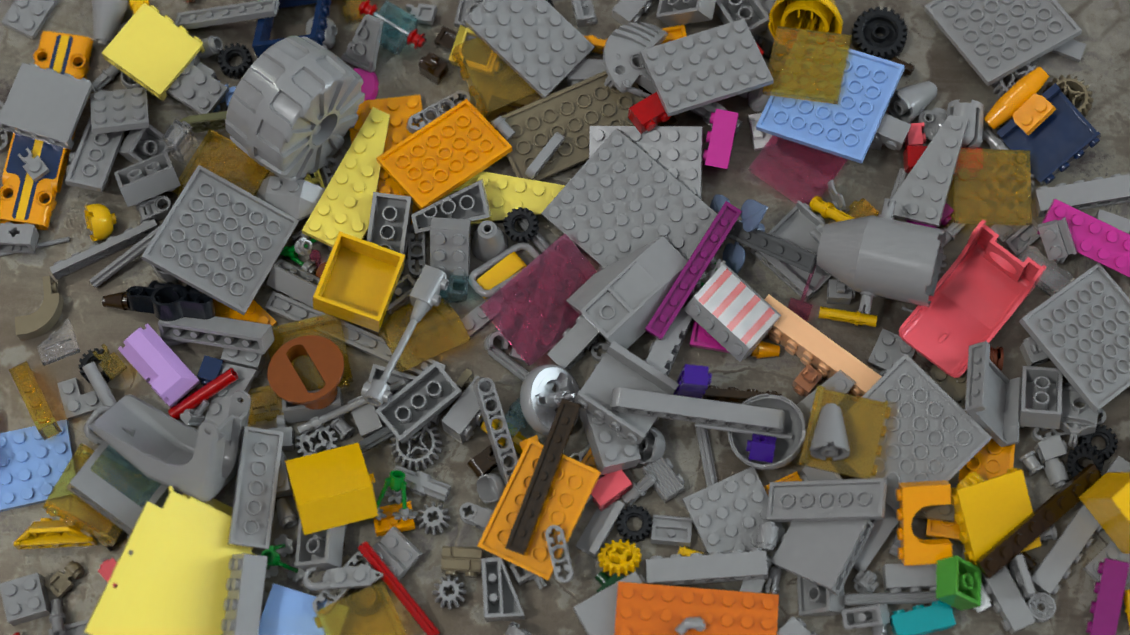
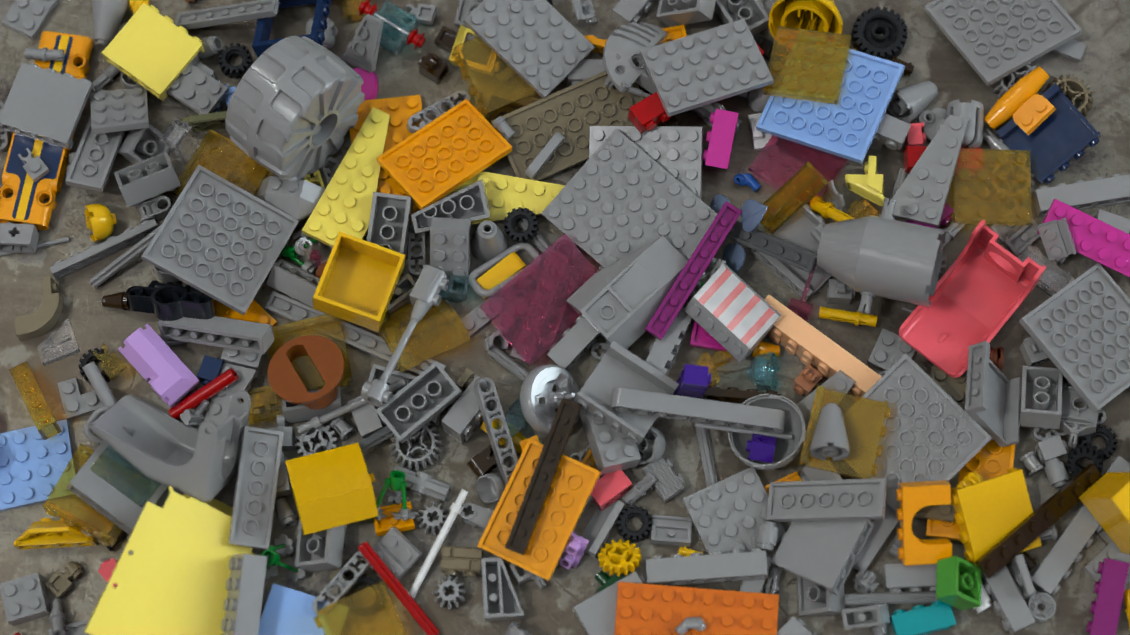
(44, 54): none -> light grey pin
(343, 578): light grey plate -> none
(456, 509): none -> white bar
(550, 540): light grey beam -> none
(573, 551): none -> lavender hips
(717, 360): none -> clear yellow brick
(747, 180): none -> blue arm
(763, 371): none -> clear light blue cylinder
(792, 196): none -> clear yellow brick
(868, 185): none -> light yellow piece

